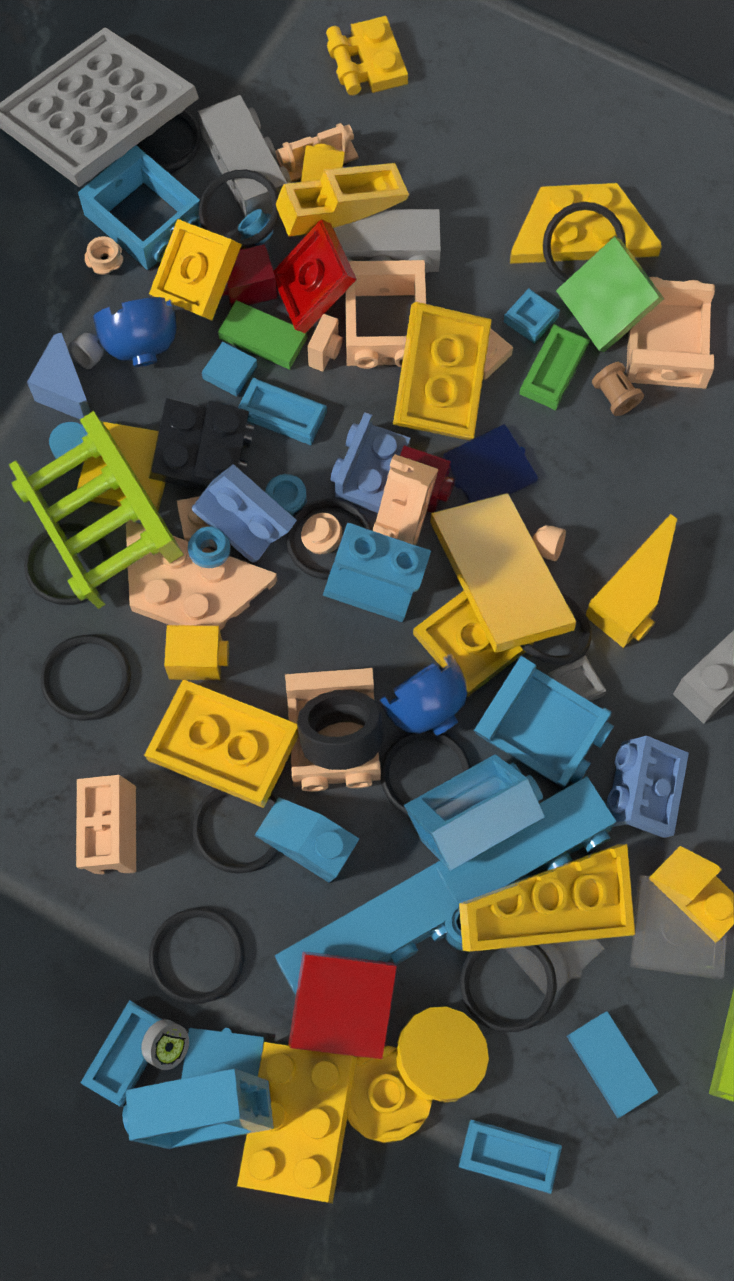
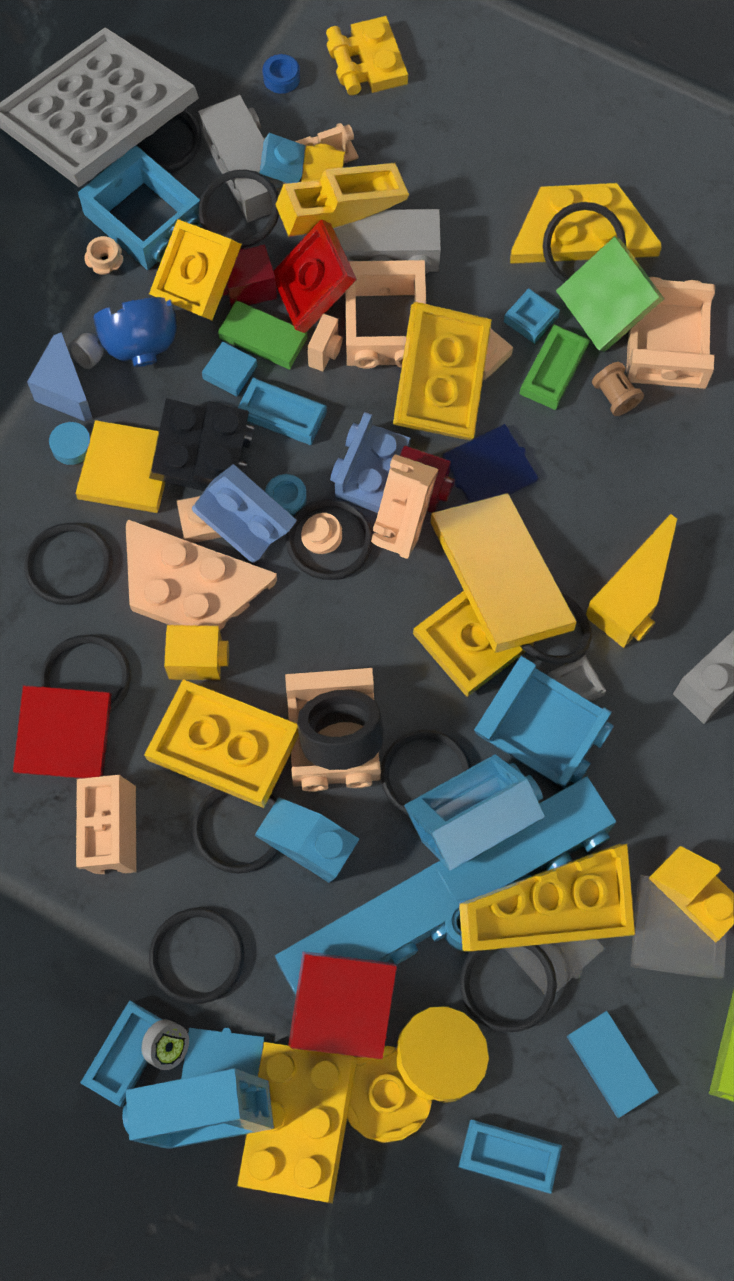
(62, 732): none -> red tile
(134, 507): lime fence -> none
(209, 537): dark azure plate -> none
(253, 224): dark azure plate -> none
(281, 73): none -> blue tile
(282, 159): none -> dark azure plate
(376, 572): dark azure panel -> none
(428, 699): blue cylinder -> none
(550, 541): light nougat hinge -> none
(648, 785): medium blue bracket -> none

